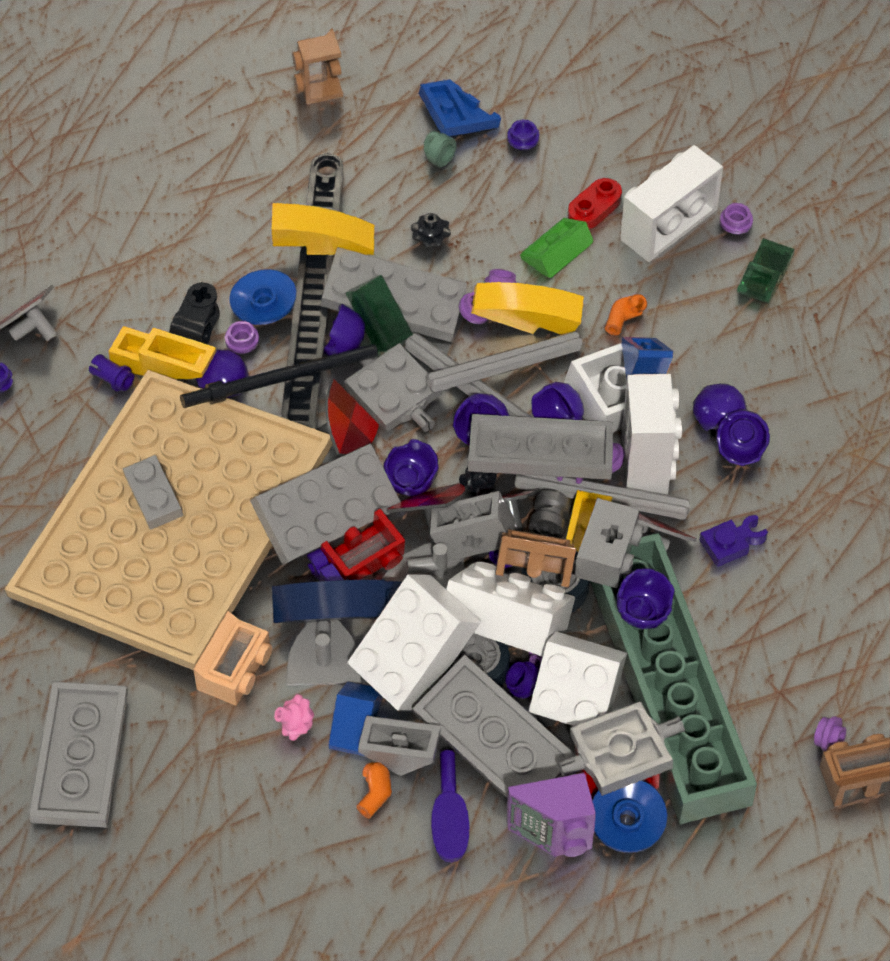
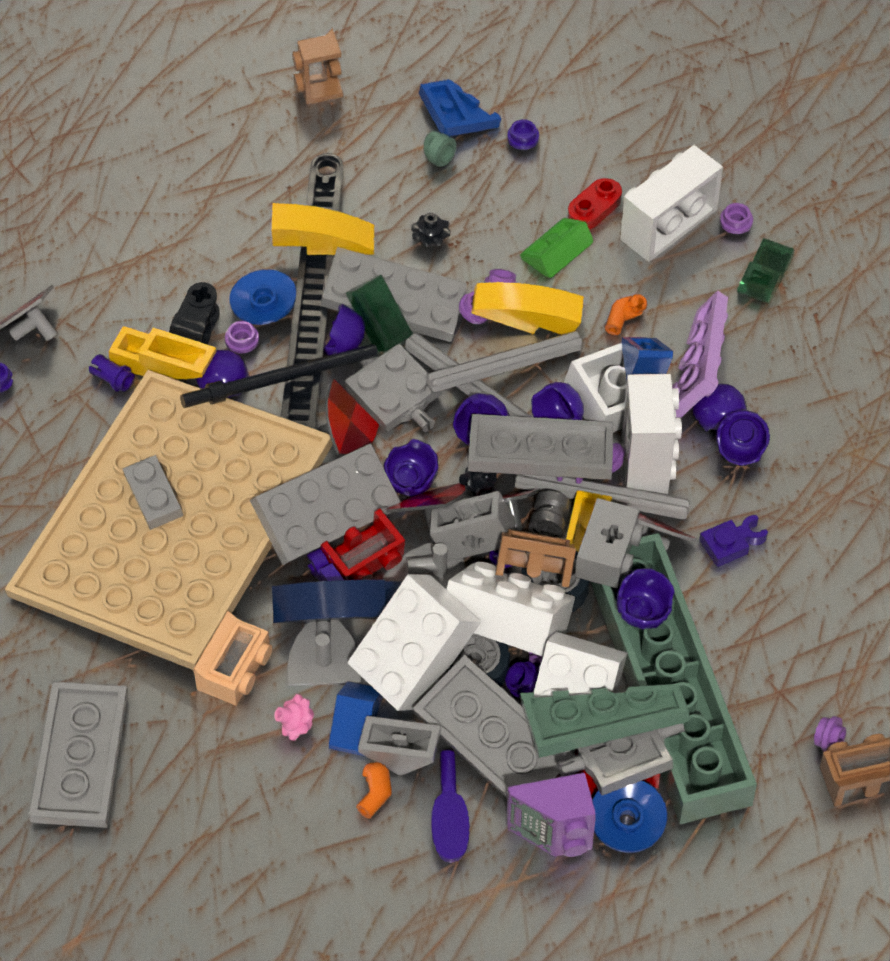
(586, 720): none -> sand green wing
(703, 356): none -> lavender wing

